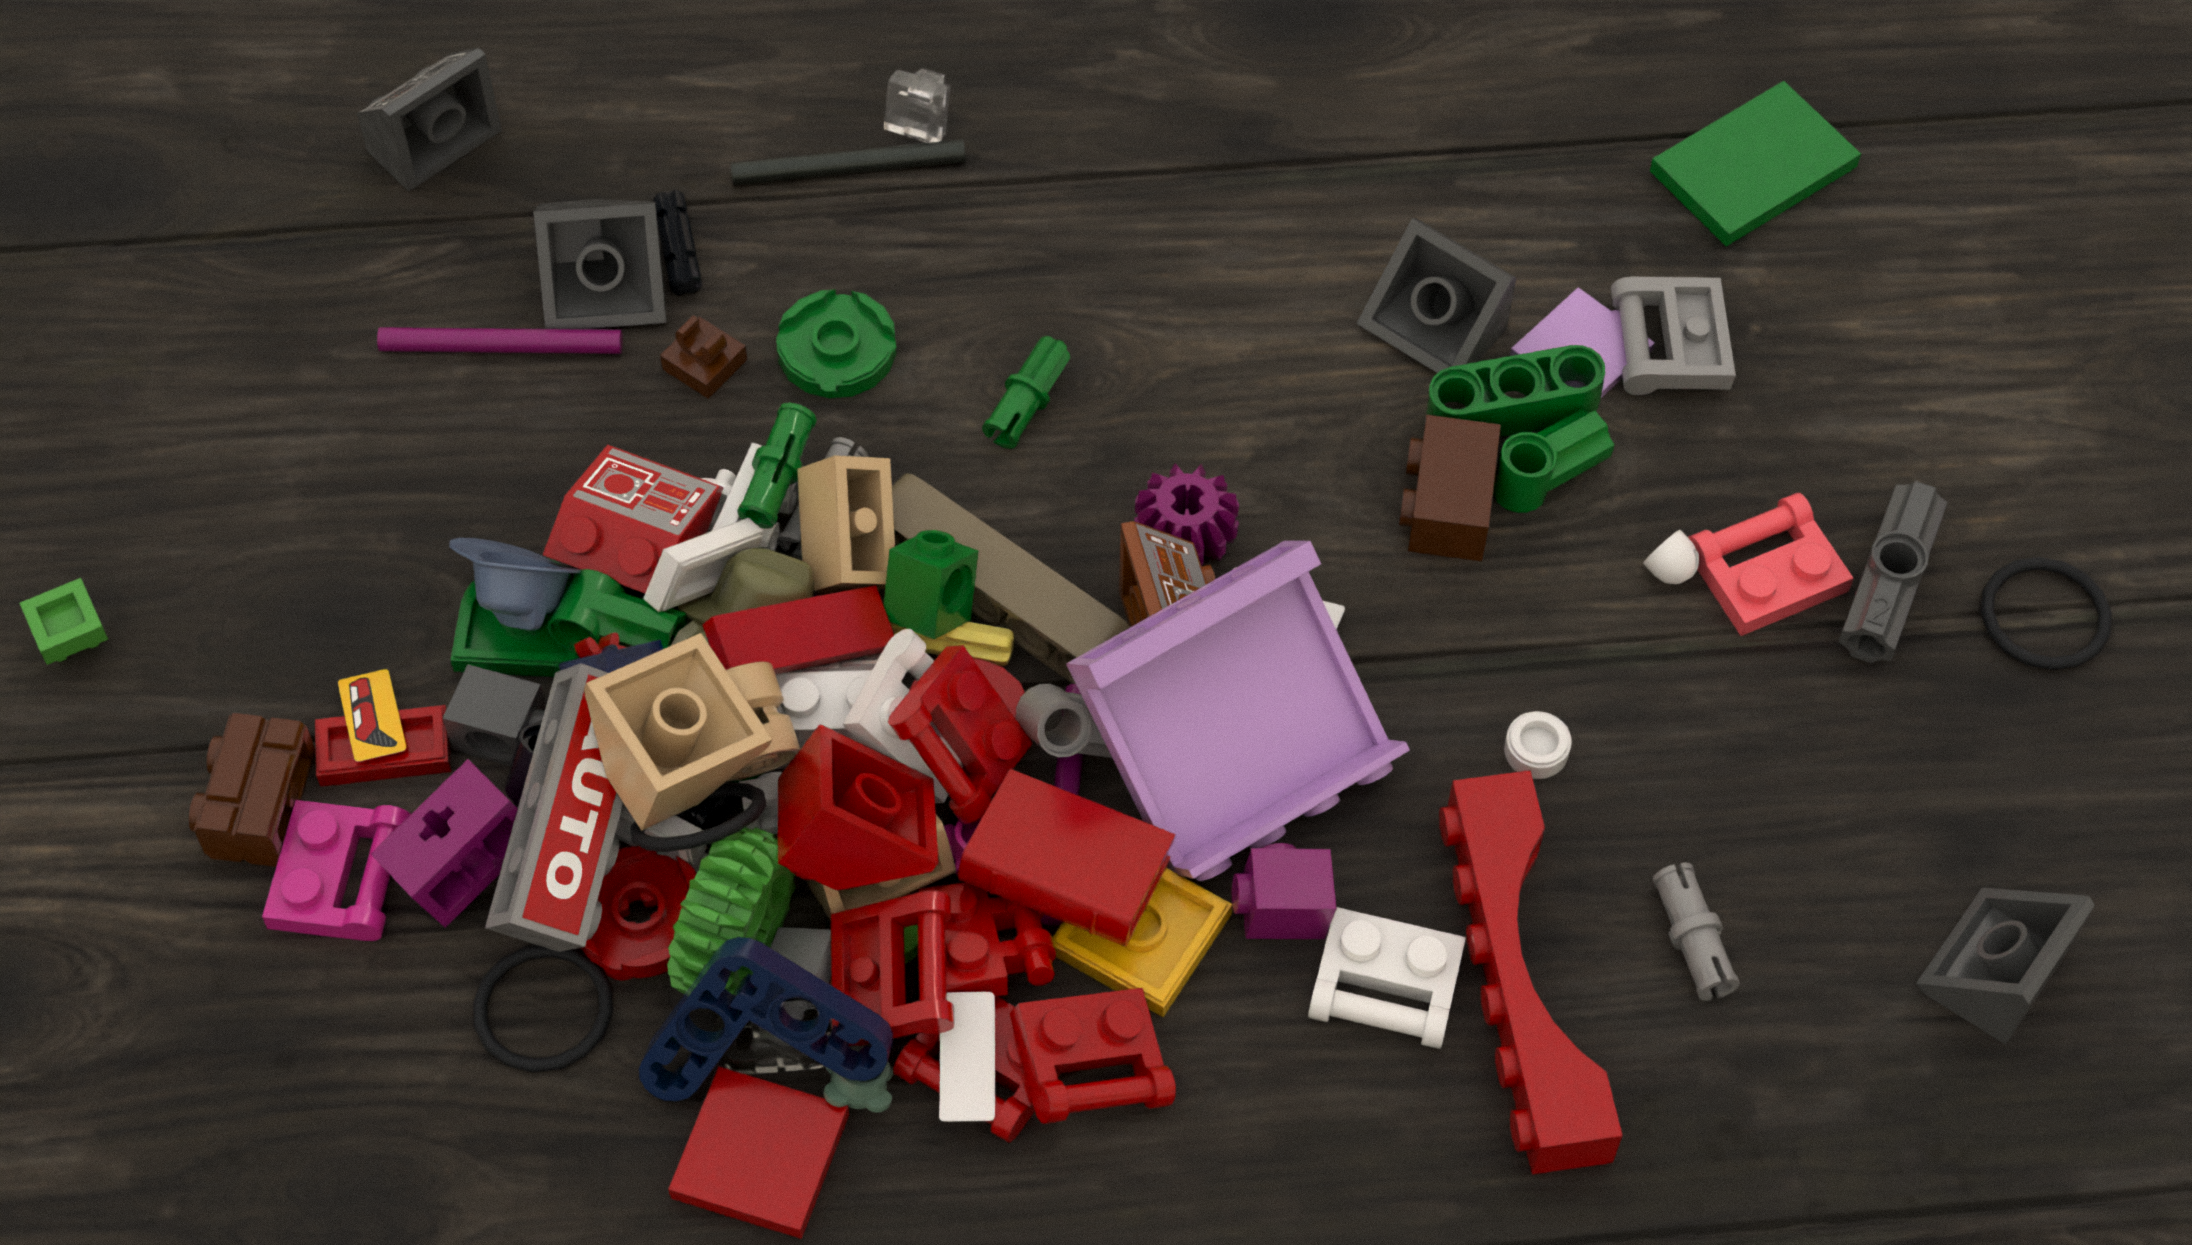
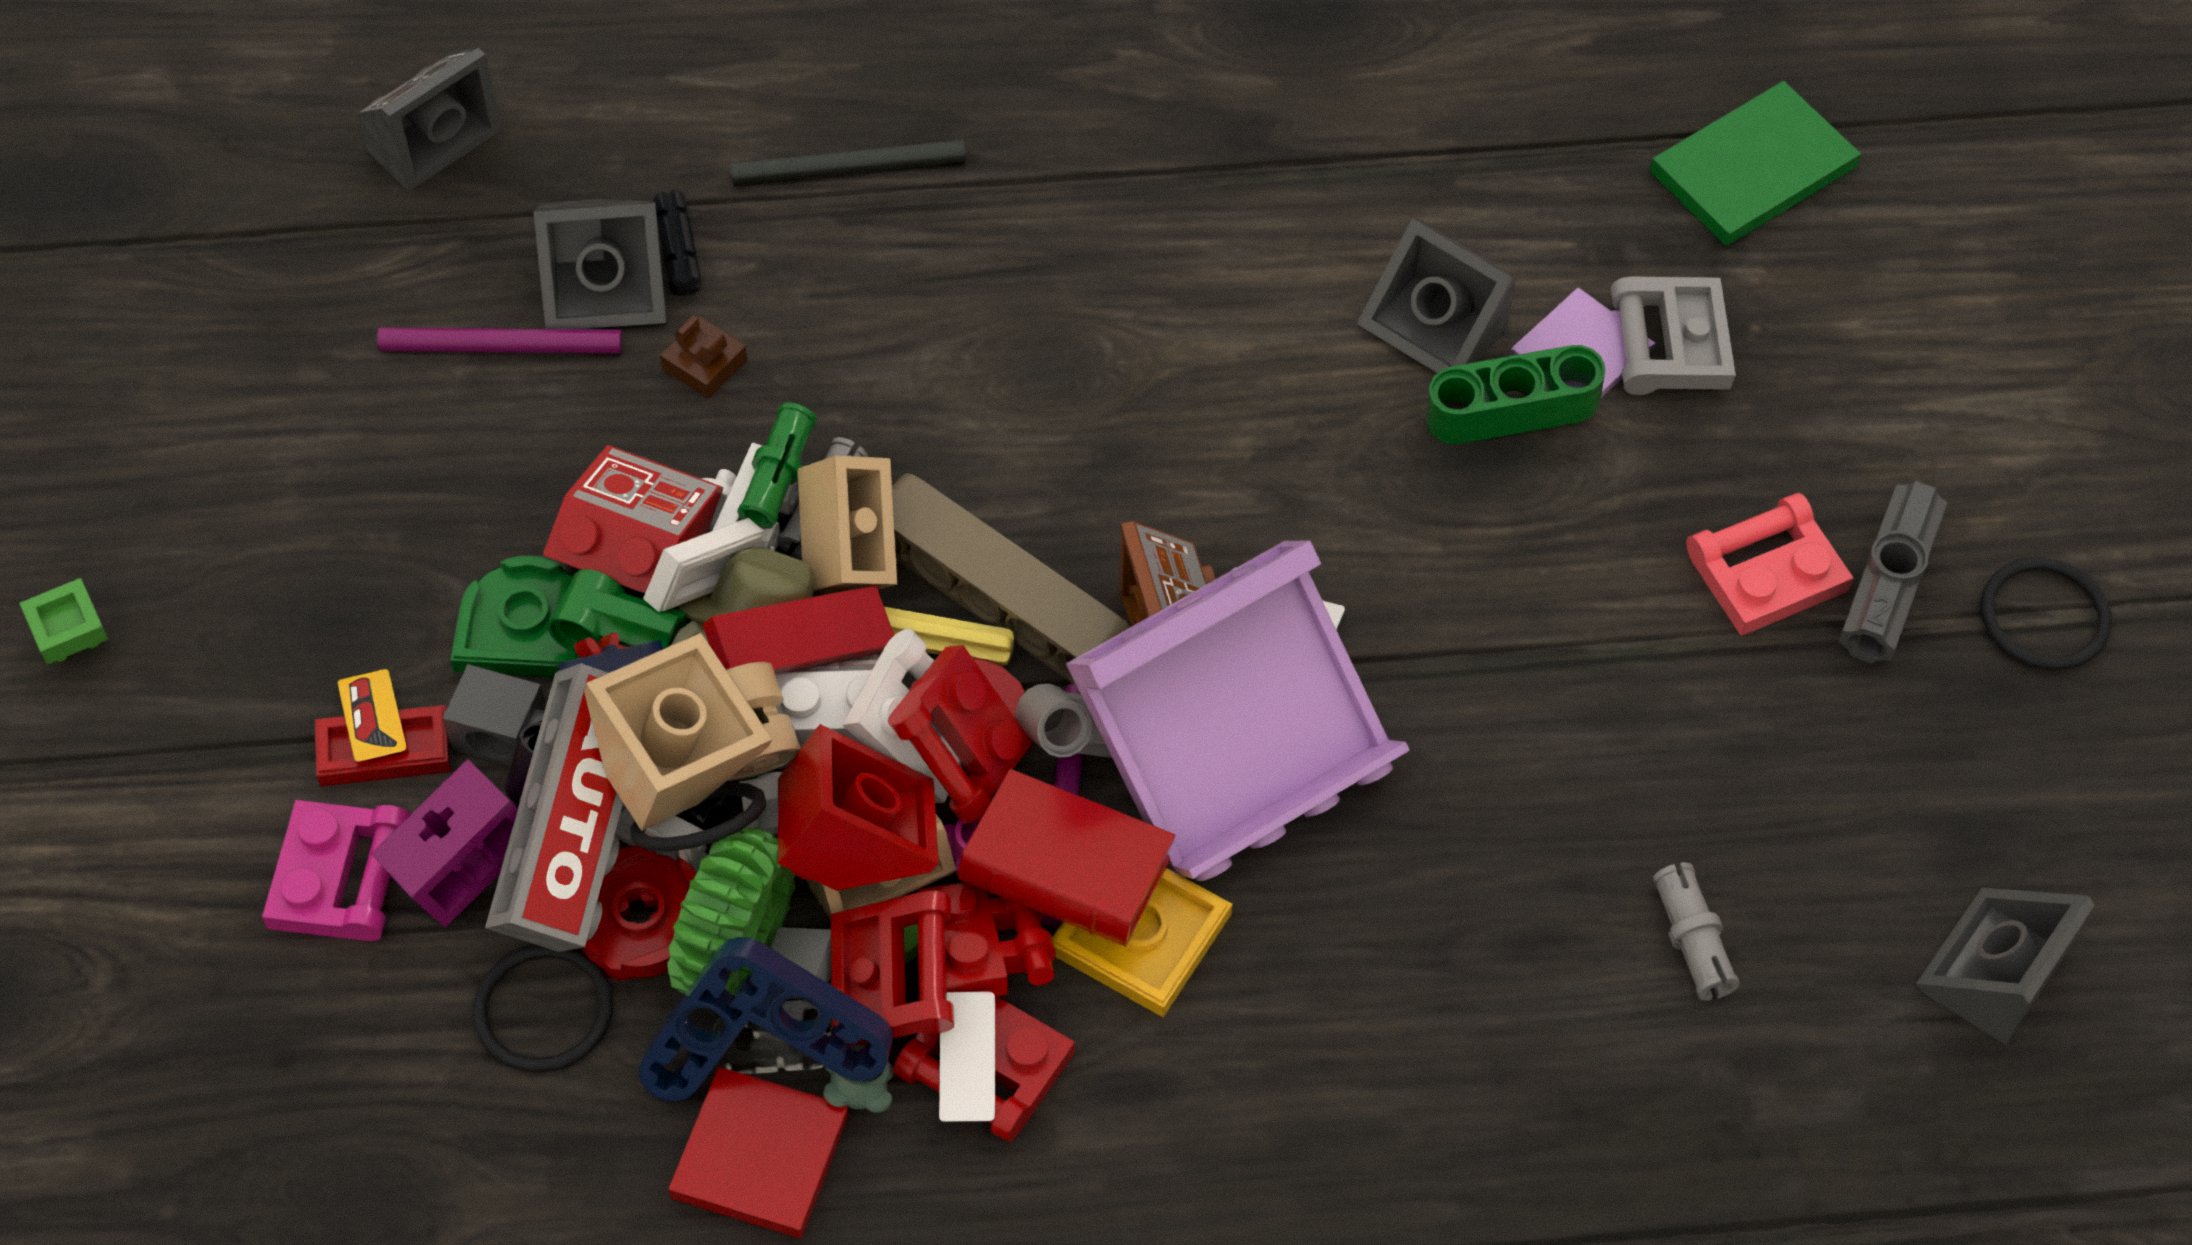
(252, 788): reddish brown brick -> none
(514, 581): sand blue piece -> none
(836, 343): green tile -> none
(917, 105): clear tile -> none
(930, 583): green brick -> none
(1027, 392): green axle -> none
(1086, 1035): red plate -> none
(1191, 509): magenta gear -> none
(1285, 893): magenta brick -> none
(1391, 960): white plate -> none
(1452, 488): reddish brown brick -> none
(1537, 744): white tile -> none
(1543, 460): green piece -> none
(1559, 1093): red arch -> none
(1674, 559): white hinge -> none

